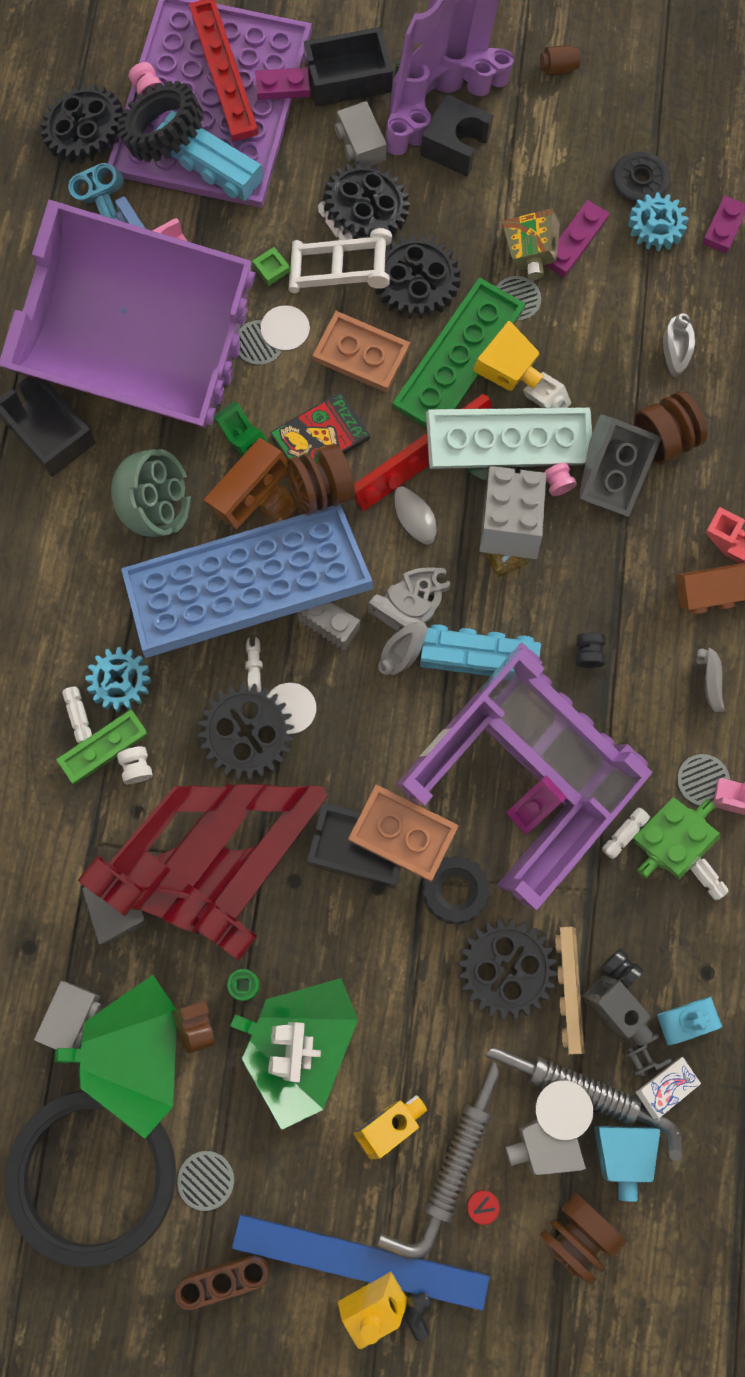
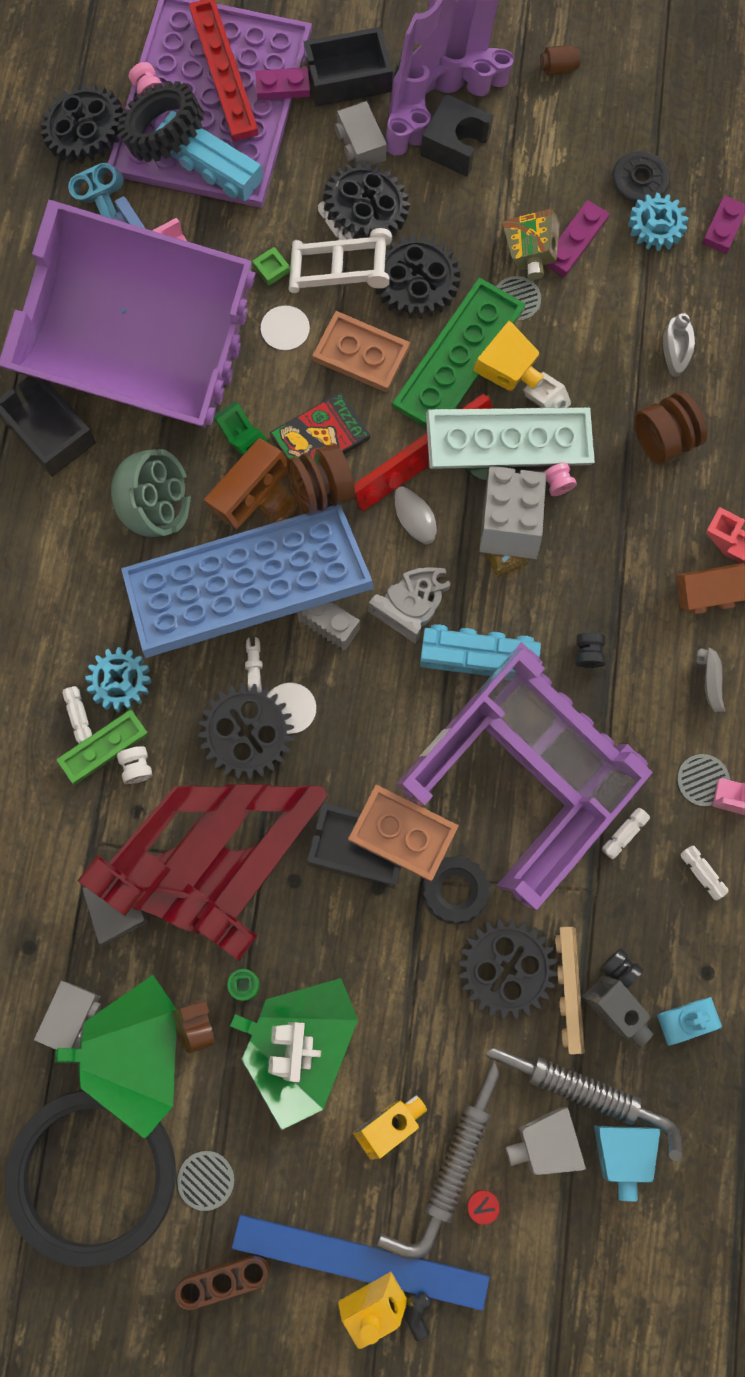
(253, 346): light grey sticker -> none
(402, 648): light grey arm -> none
(536, 804): magenta plate -> none
(564, 1110): white sticker -> none
(582, 1239): reddish brown wheel -> none
(617, 464): dark grey slope -> none
(640, 1069): dark grey piece -> none
(668, 1088): tile -> none
(676, 838): bright green plate -> none

